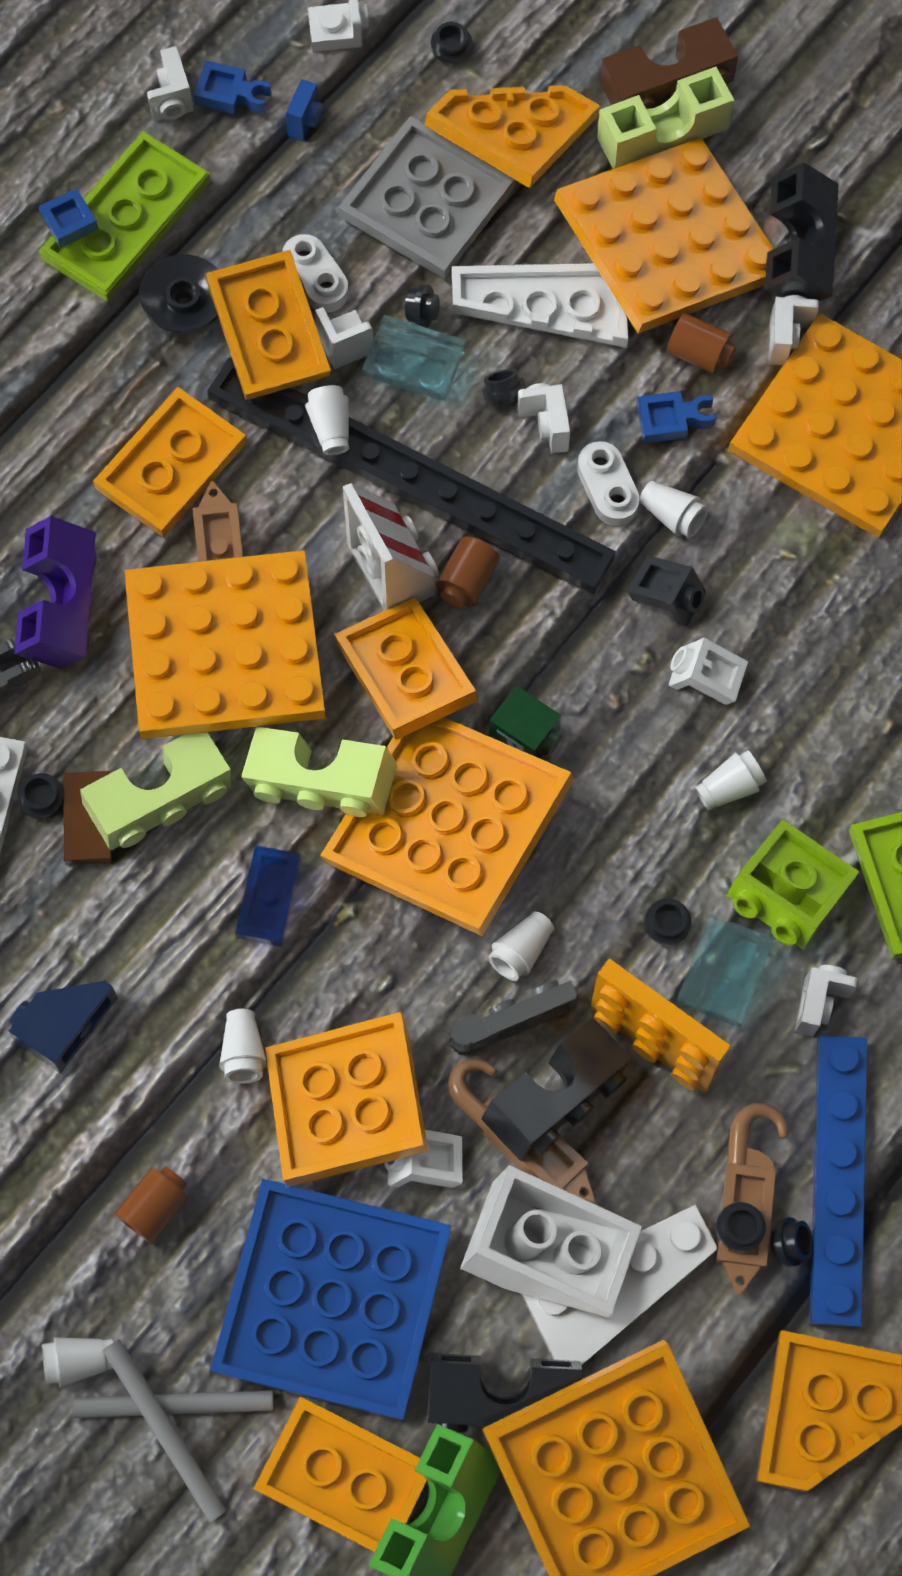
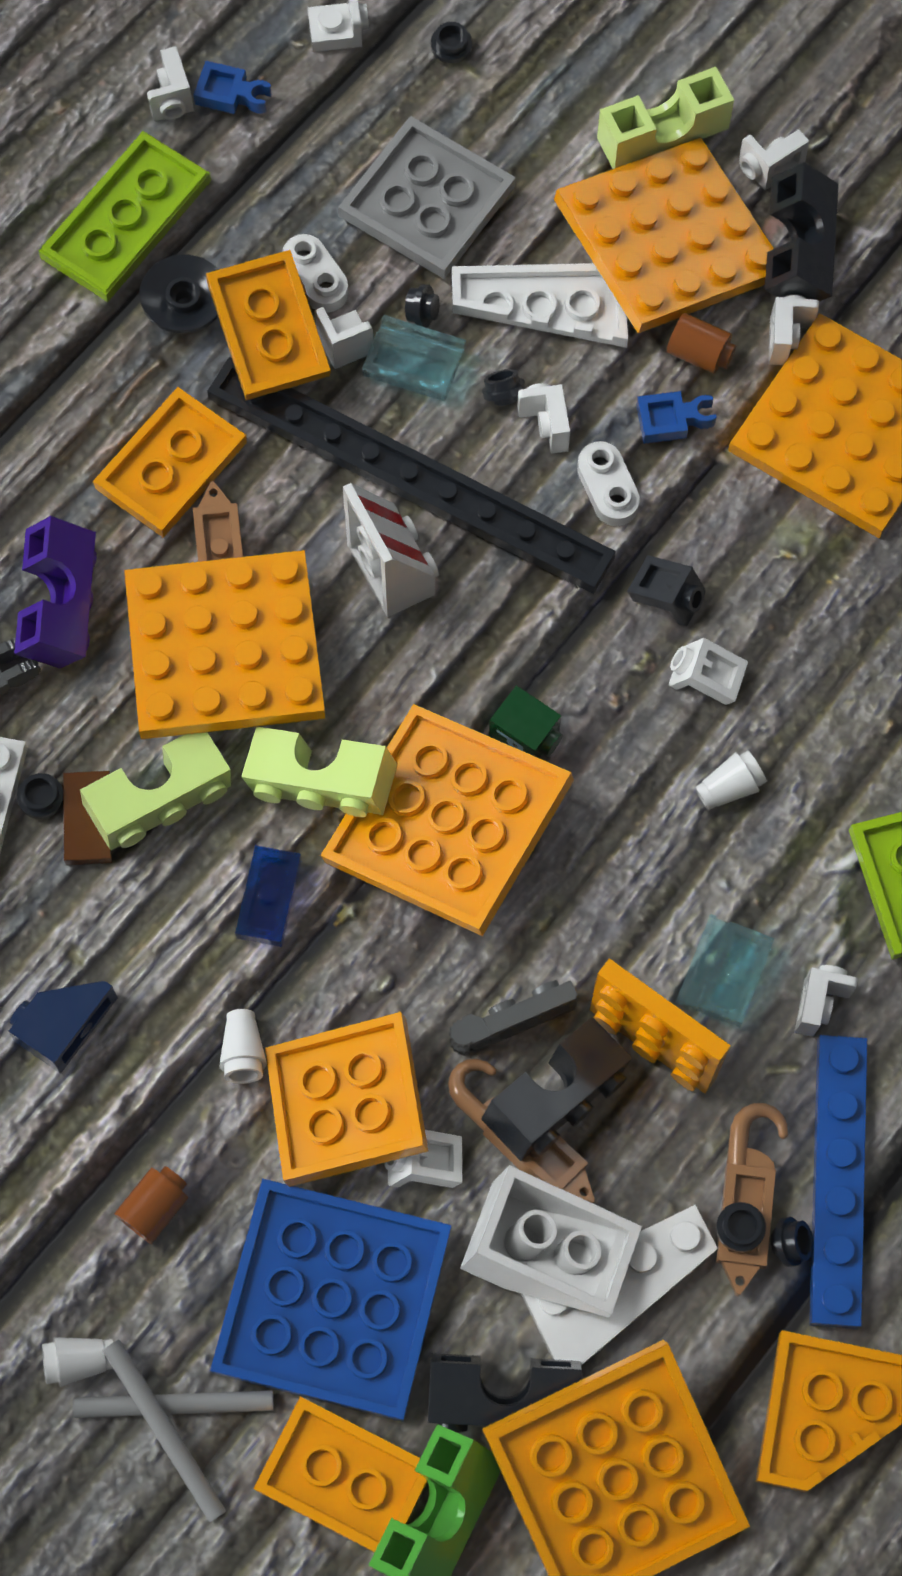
(68, 218): blue plate -> none
(303, 110): blue plate -> none
(330, 418): white cone -> none
(405, 668): light orange plate -> none
(467, 572): dark orange brick -> none
(514, 128): light orange plate -> none
(520, 947): white cone -> none
(667, 922): black plate -> none
(674, 508): white cone -> none
(697, 50): reddish brown arch -> none
(777, 158): none -> white bracket
(791, 885): lime plate -> none

